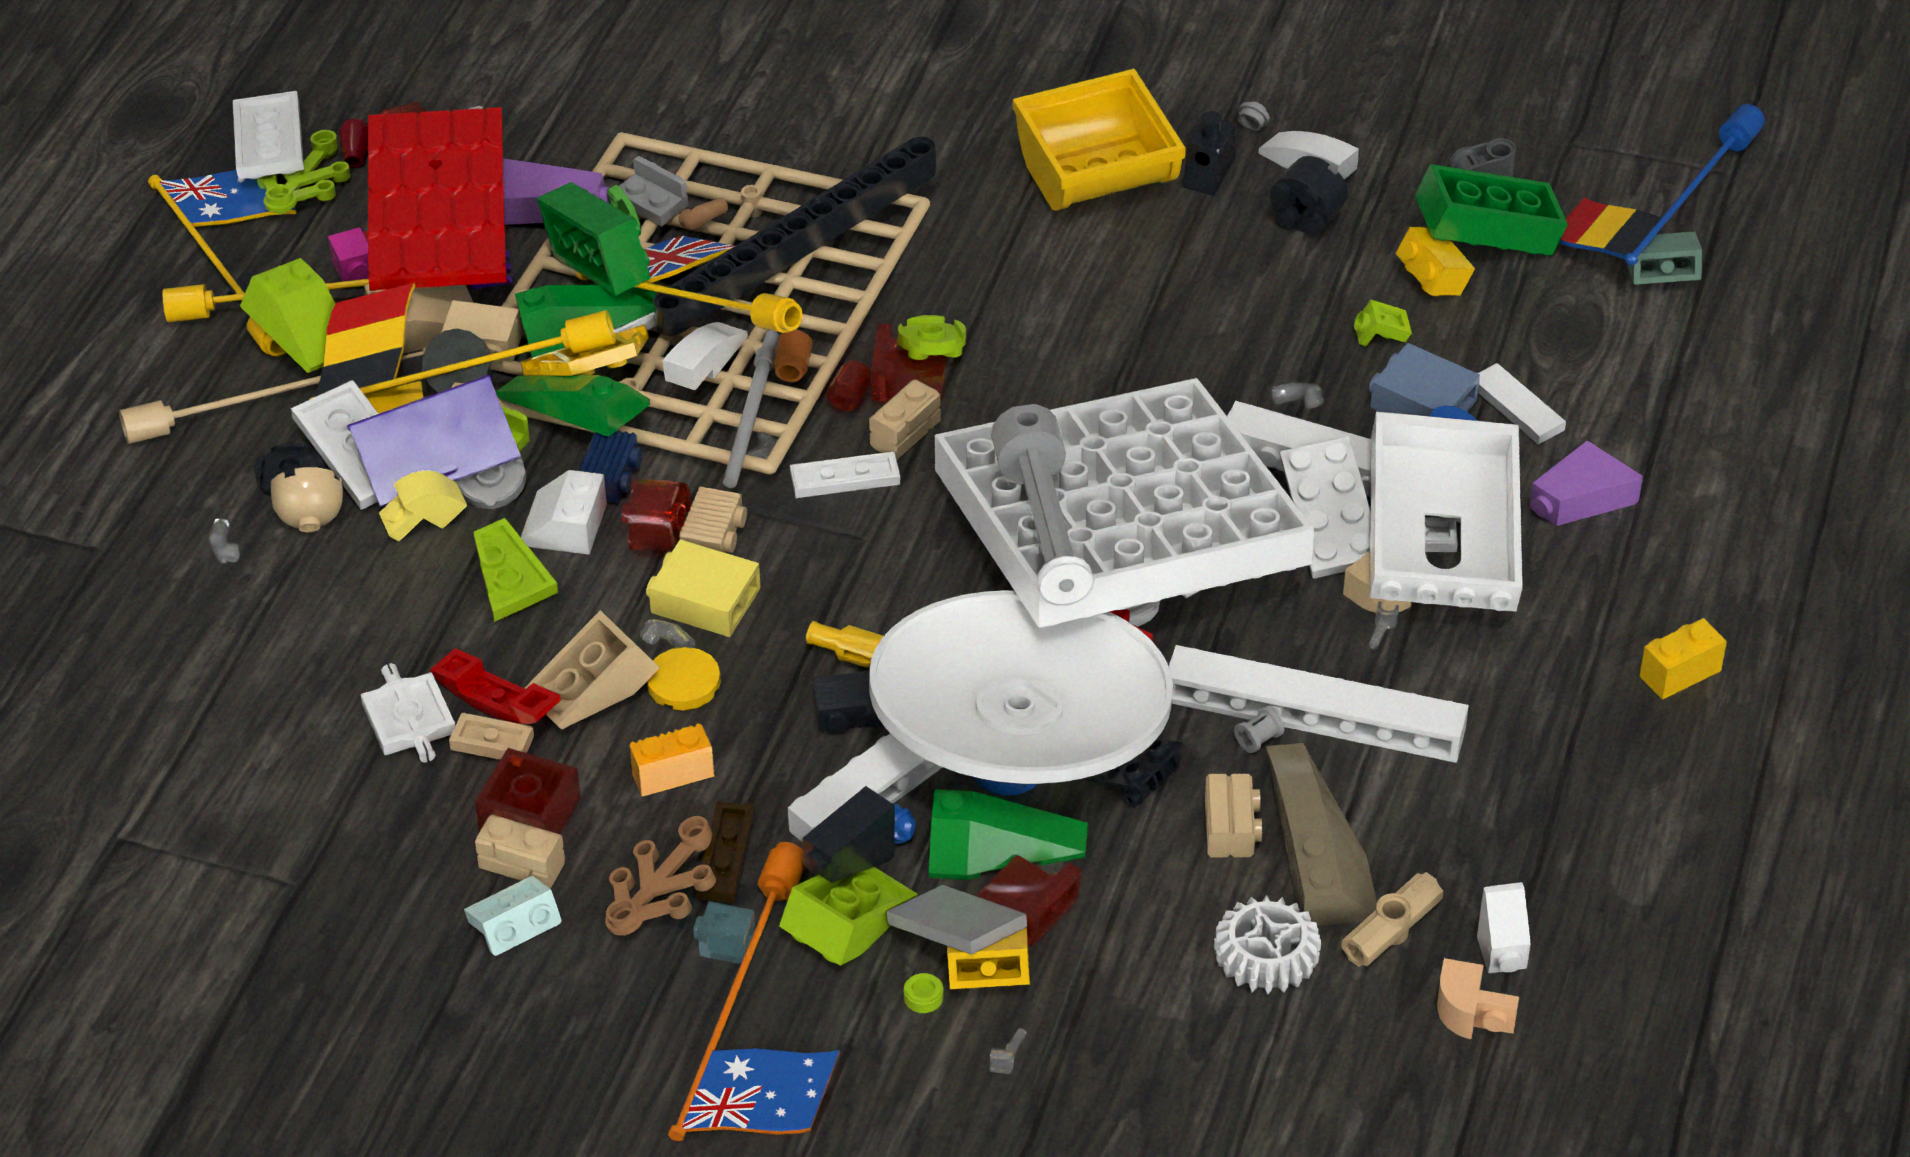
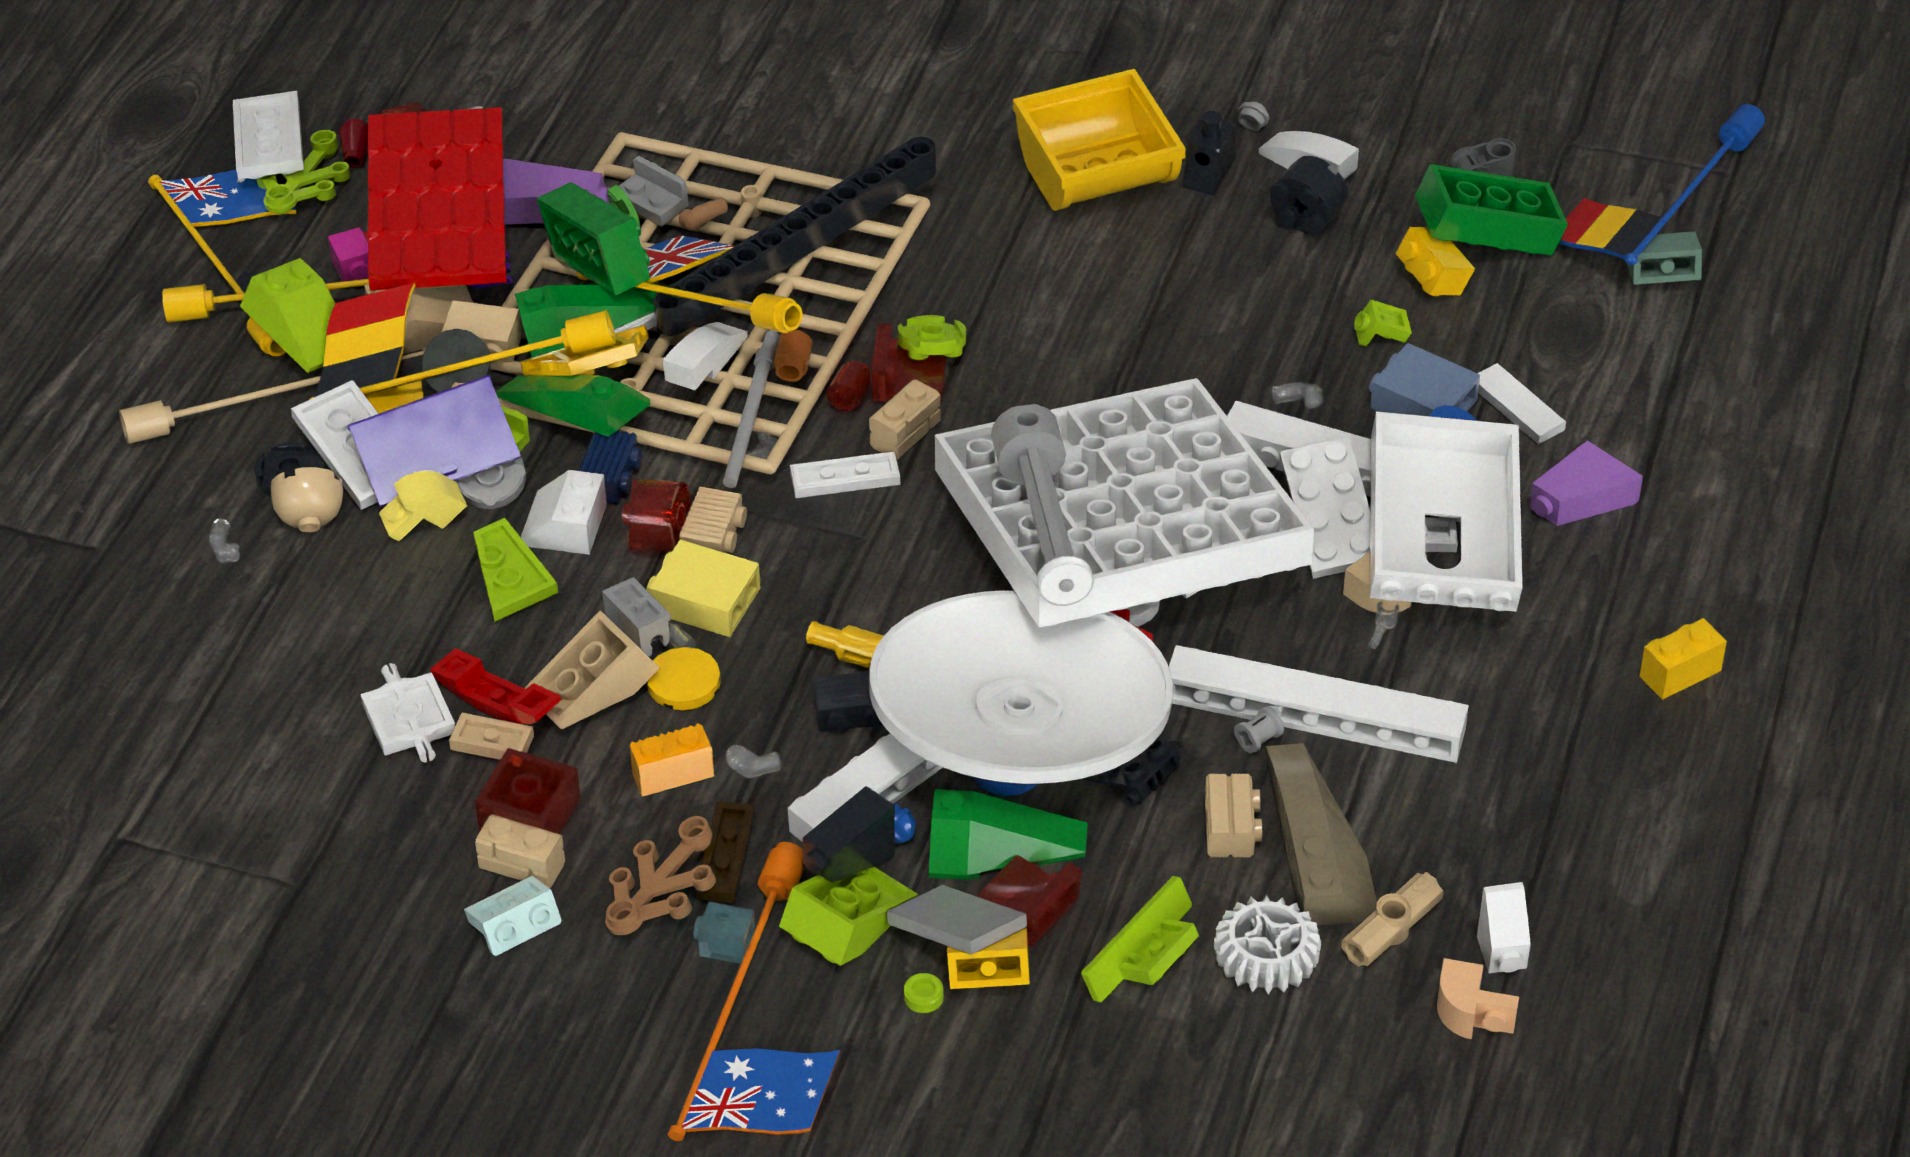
(637, 614): none -> light grey hinge
(750, 764): none -> clear arm
(1003, 1059): clear hand -> none
(1145, 944): none -> lime bracket

